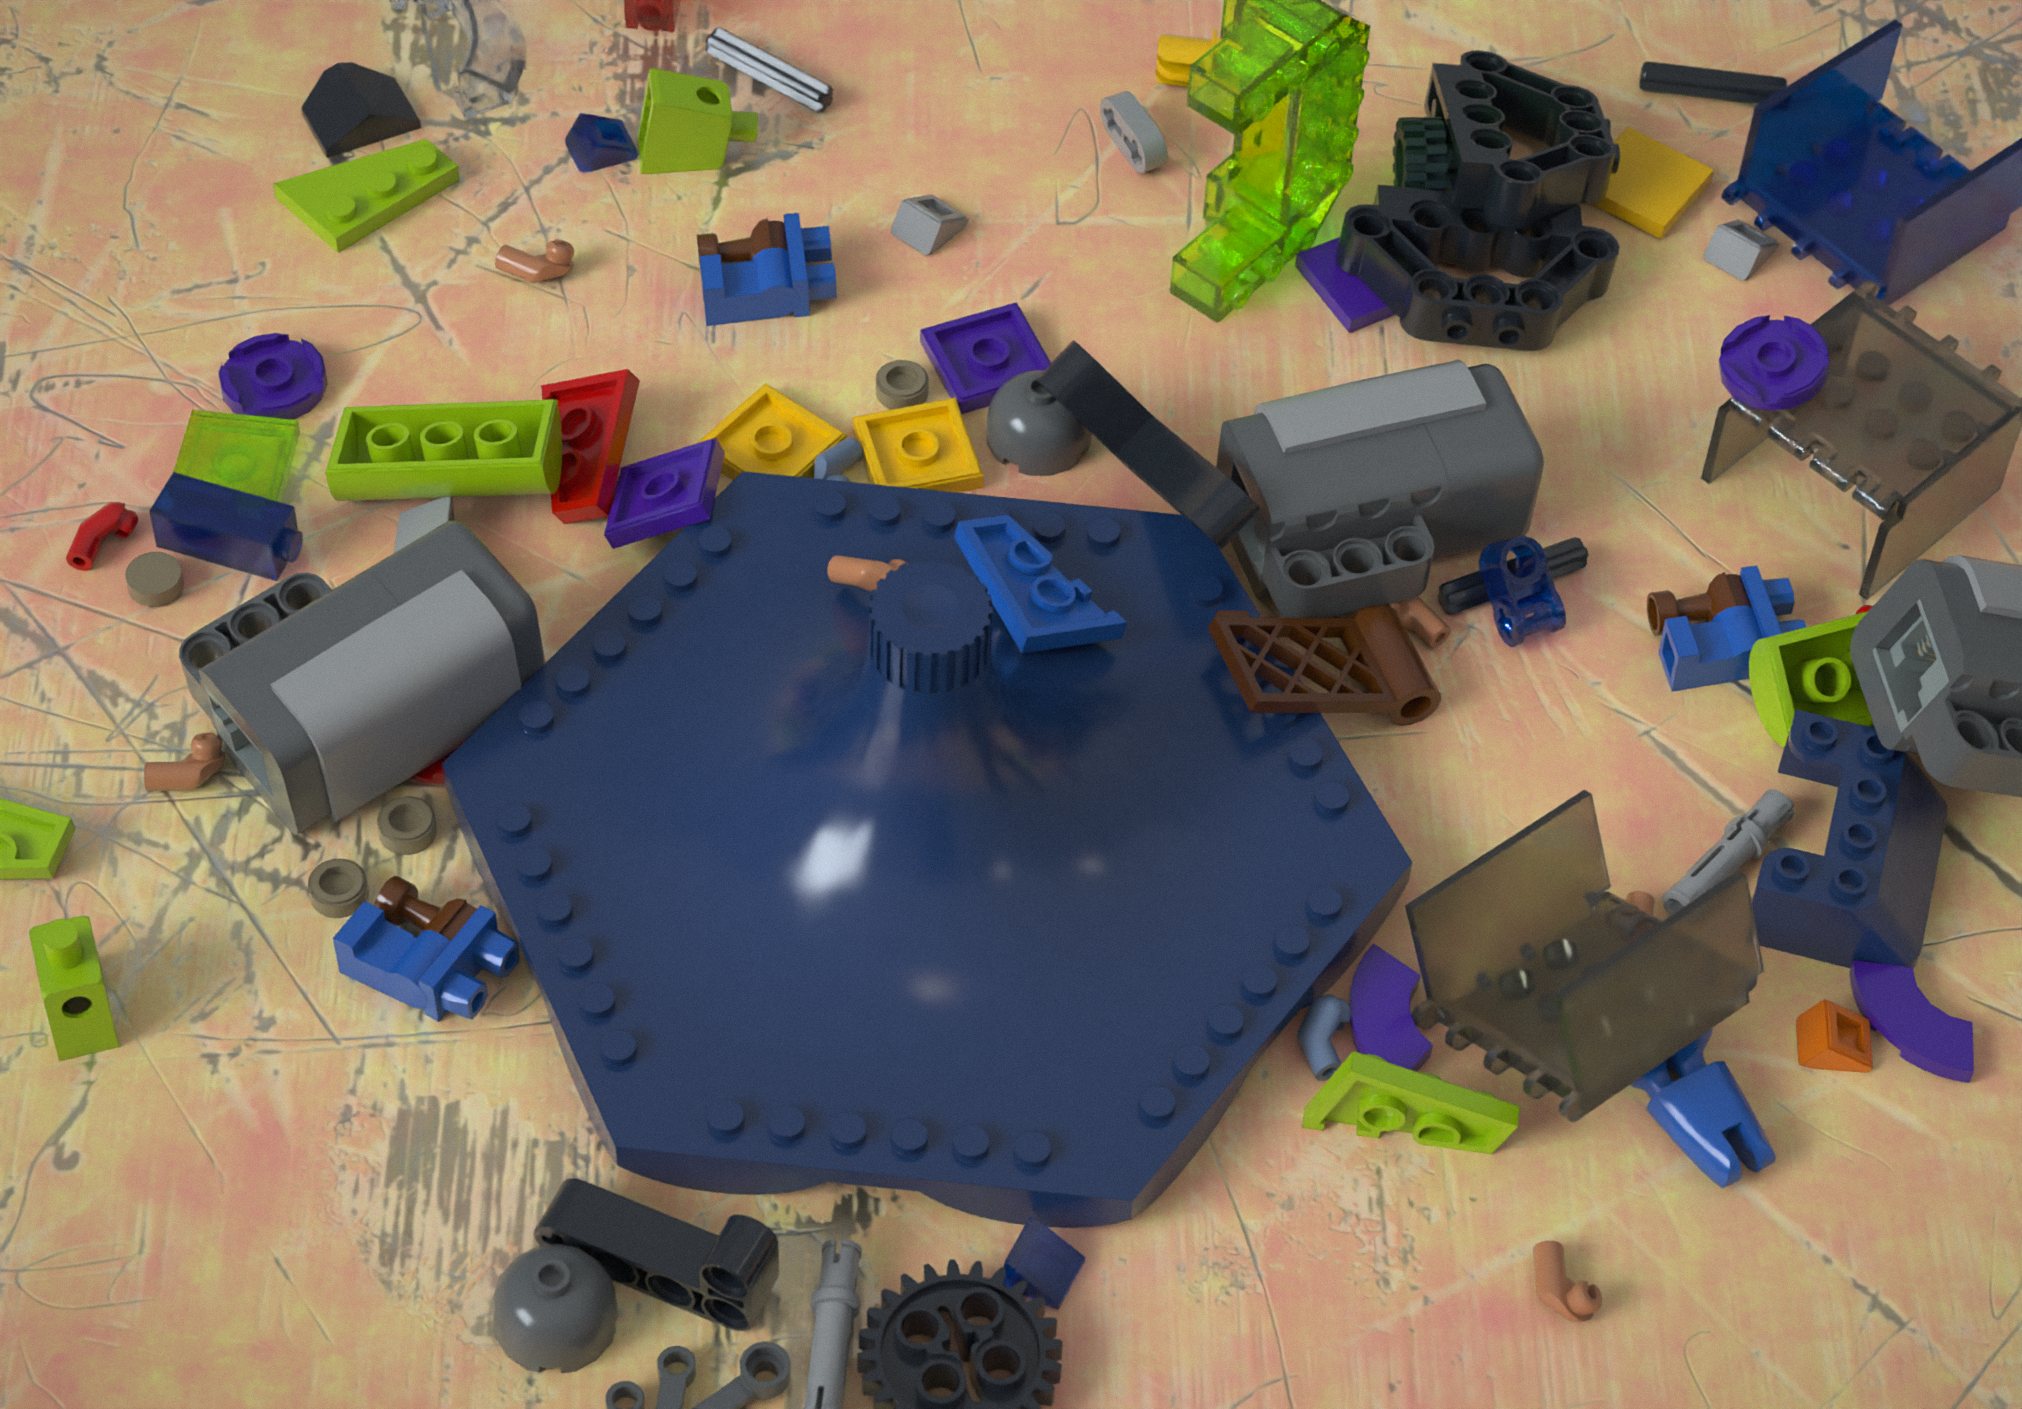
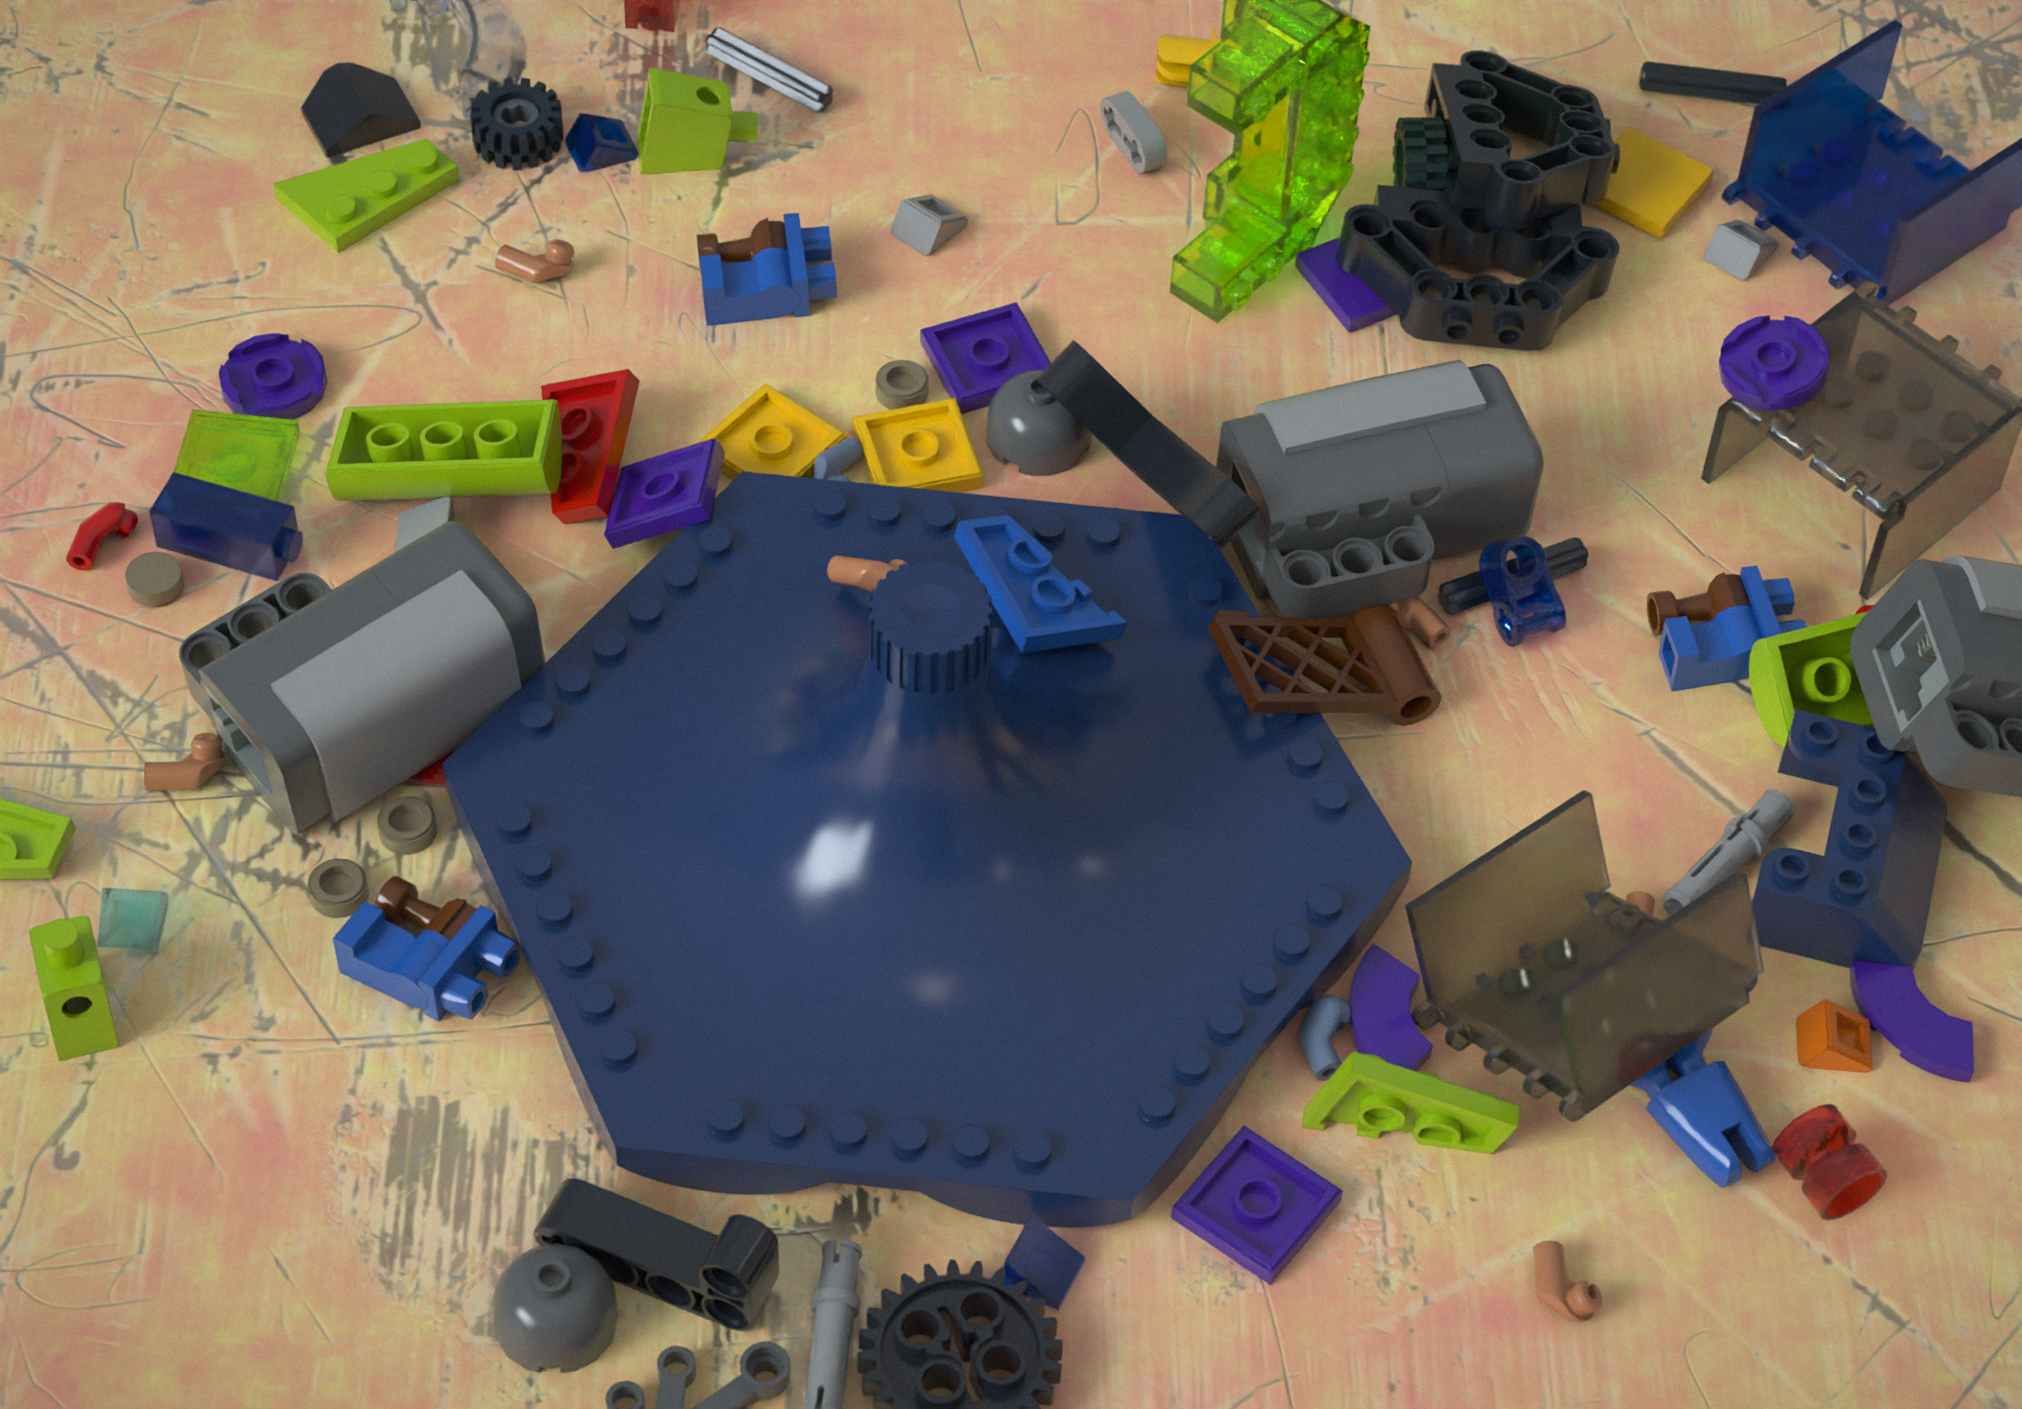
(132, 918): none -> clear light blue slope
(536, 126): none -> black bush
(1256, 1204): none -> dark purple tile
(1833, 1168): none -> clear red wheel

